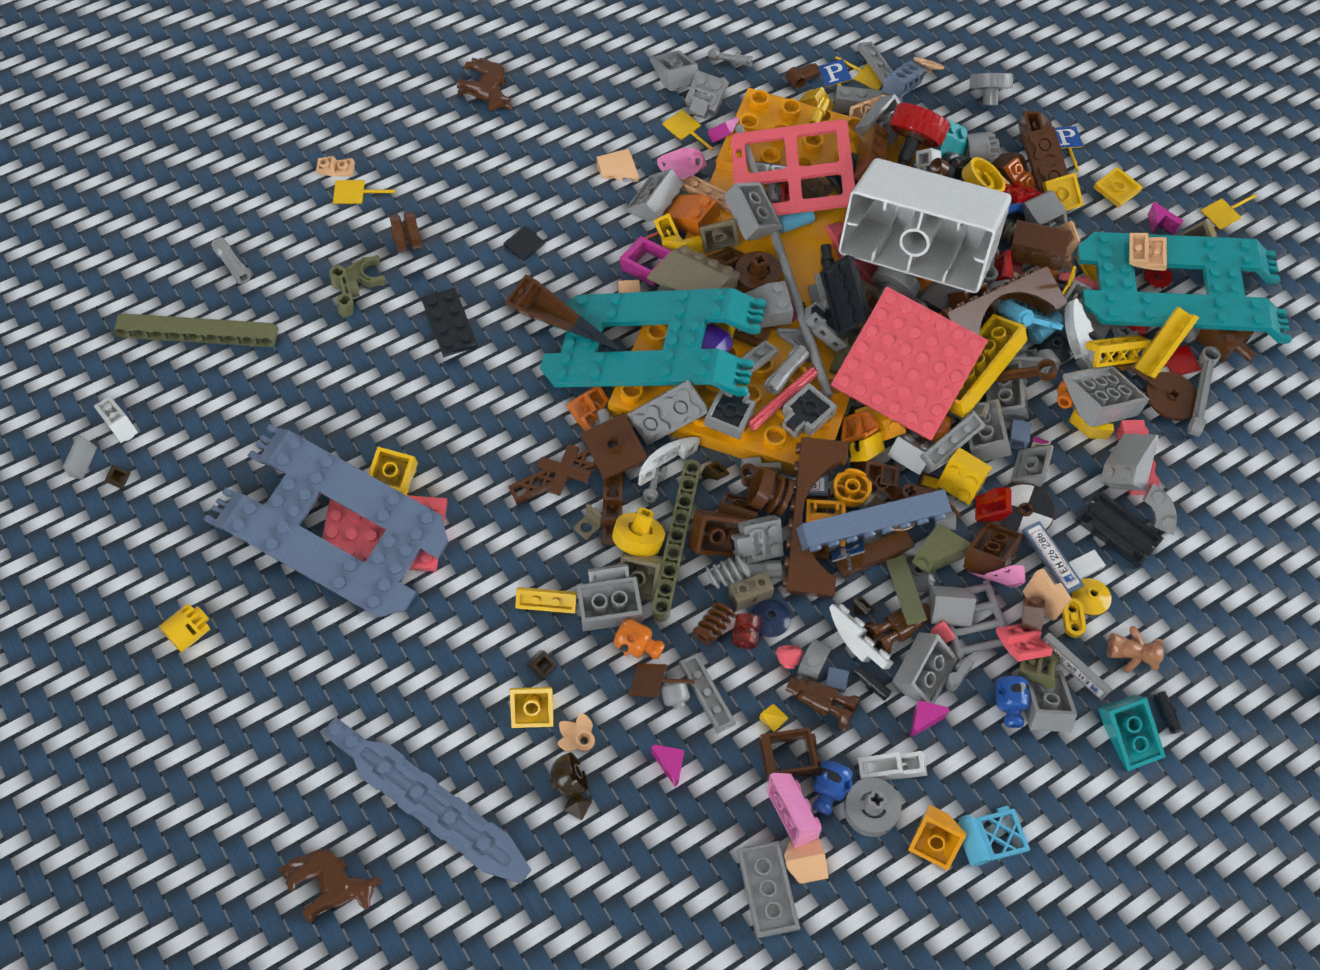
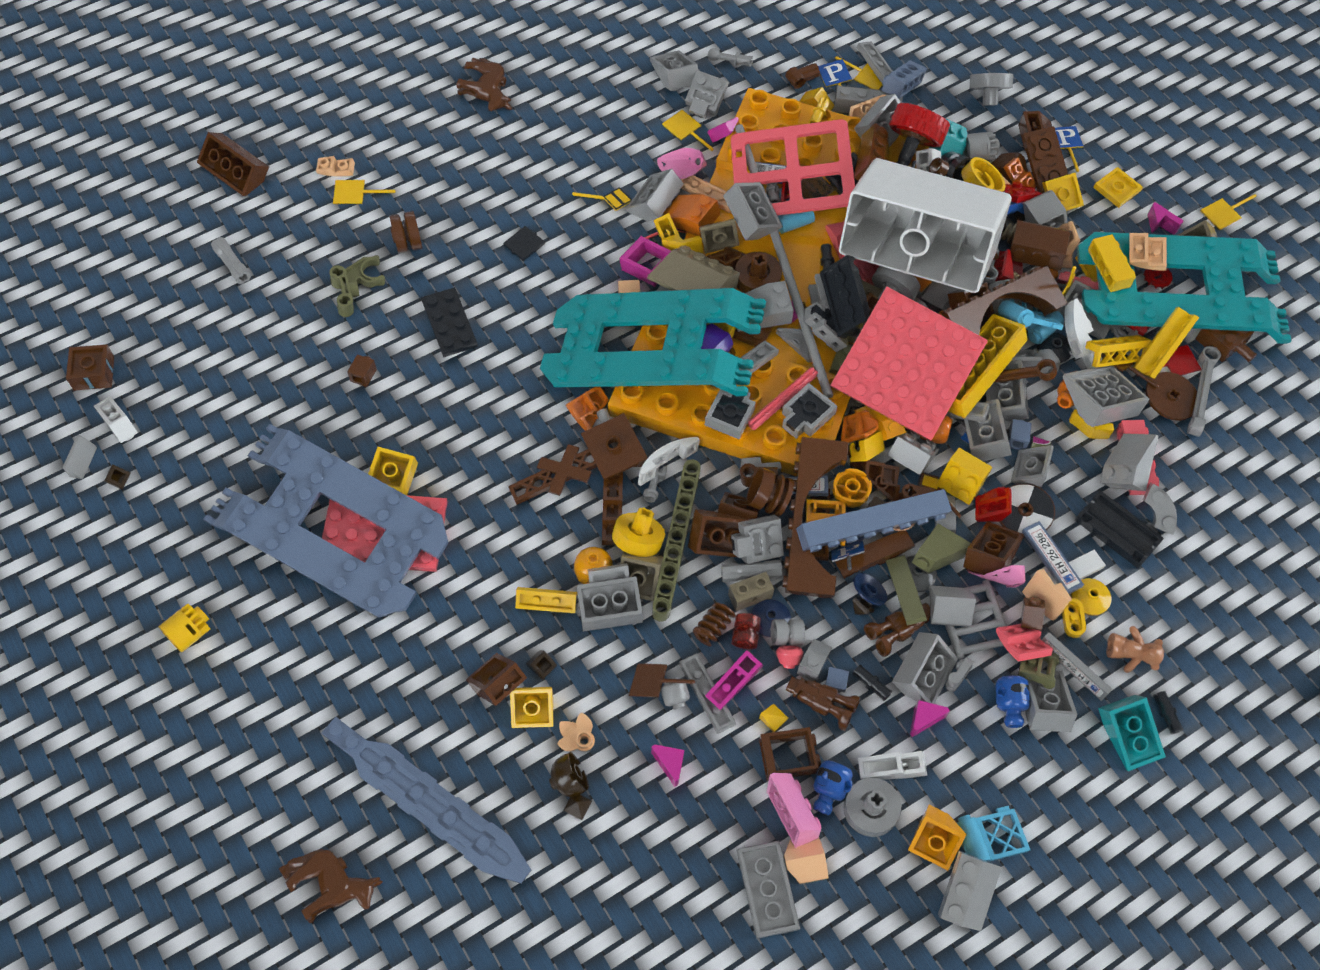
(90, 367): none -> reddish brown container
(196, 330): olive beam -> none
(232, 163): none -> reddish brown slope
(362, 370): none -> reddish brown brick
(503, 672): none -> reddish brown window
(539, 303): reddish brown plate -> none
(588, 559): none -> light orange cylinder
(593, 518): dark tan bracket -> none
(616, 198): none -> piece
(617, 166): light nougat slope -> none
(636, 639): orange piece -> none
(667, 412): light grey piece -> none
(714, 471): dark brown slope -> none
(728, 571): light grey piece -> none
(734, 680): none -> dark pink slope
(778, 379): light grey axle -> none
(790, 632): none -> light grey wheel
(853, 632): white slope -> none
(870, 589): none -> dark blue dish
(930, 65): light nougat dish -> none
(943, 631): coral tile -> none
(952, 440): light grey tile -> none
(969, 891): none -> light grey slope
(1111, 263): none -> yellow brick

